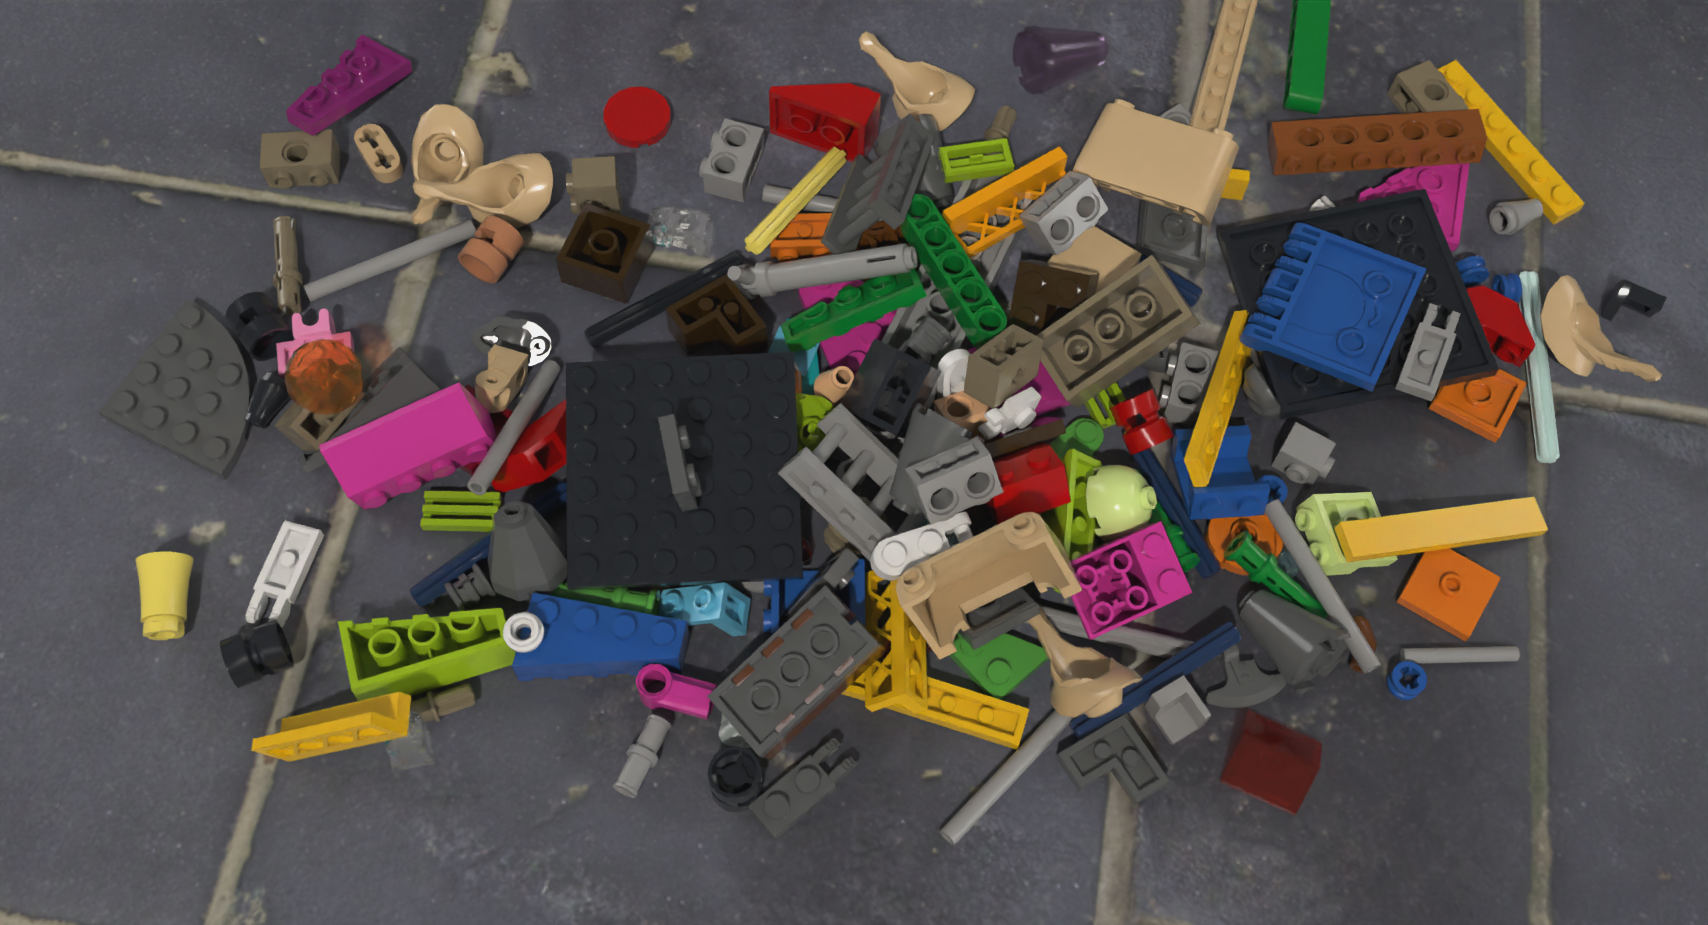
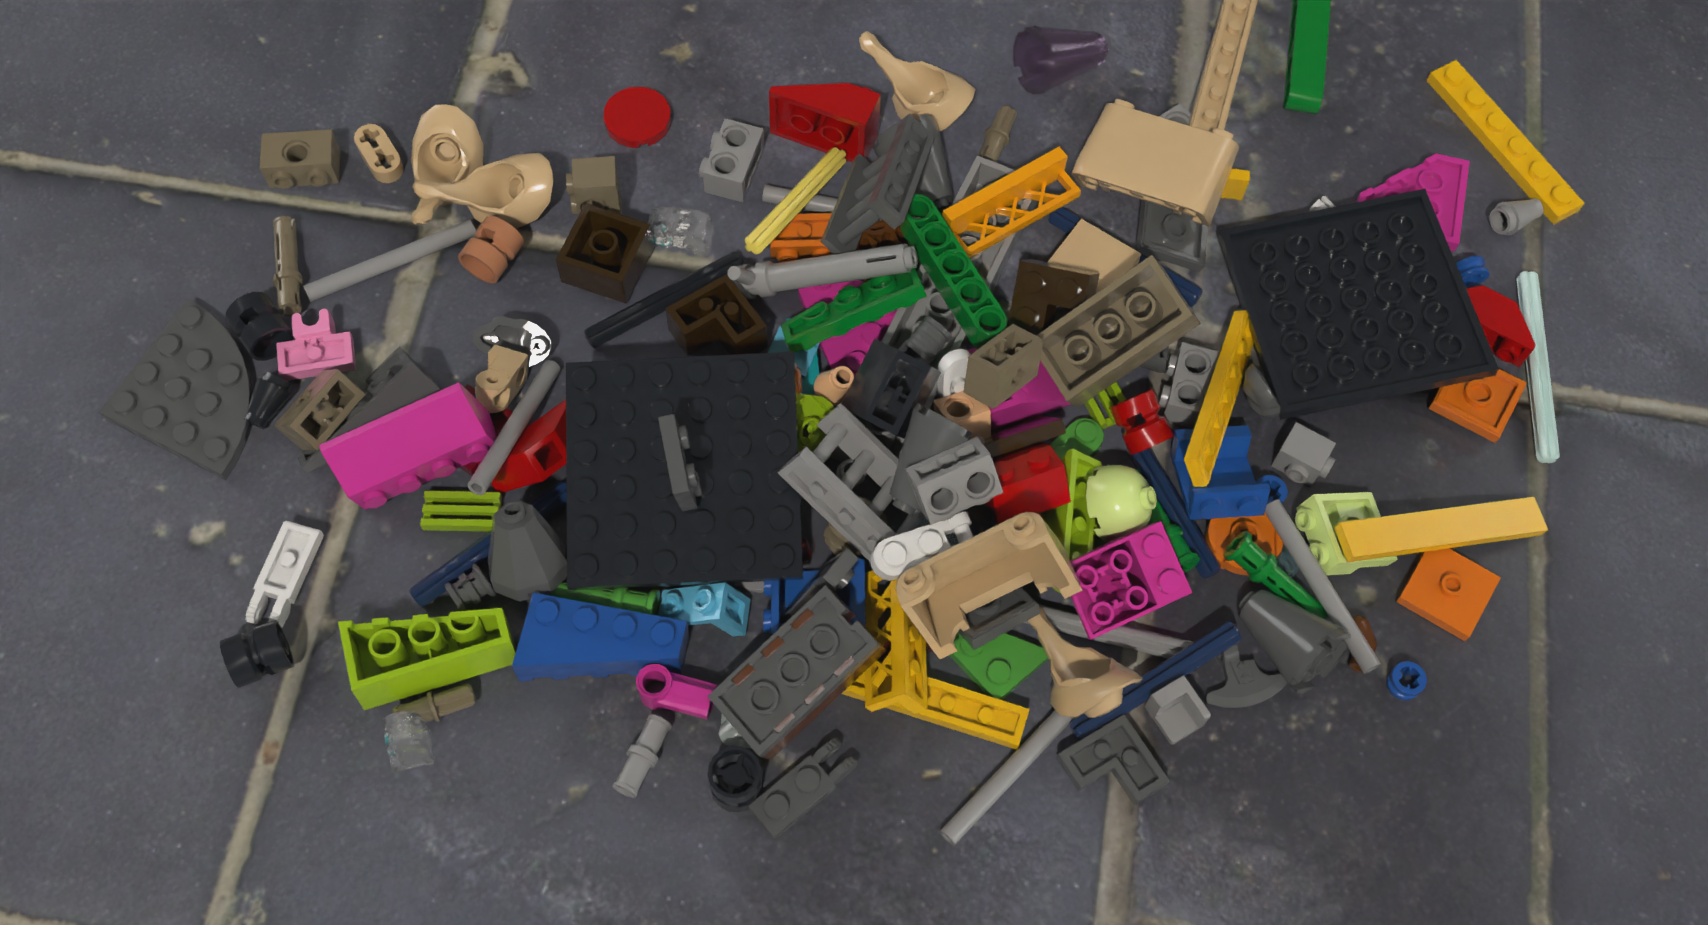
(164, 593): light yellow plant -> none
(324, 376): clear orange tile -> none
(338, 728): yellow fence -> none
(350, 84): magenta wing -> none
(518, 621): white plate -> none
(977, 165): lime tile -> none
(1016, 412): white plate -> none
(1060, 207): light grey brick -> none
(1272, 763): clear red slope -> none
(1335, 308): blue hinge -> none
(1376, 142): dark orange brick -> none
(1424, 90): dark tan brick -> none
(1427, 355): light grey hinge -> none
(1460, 654): light grey bar -> none
(1508, 286): blue bush -> none
(1576, 336): tan hat -> none
(1634, 298): black tile -> none

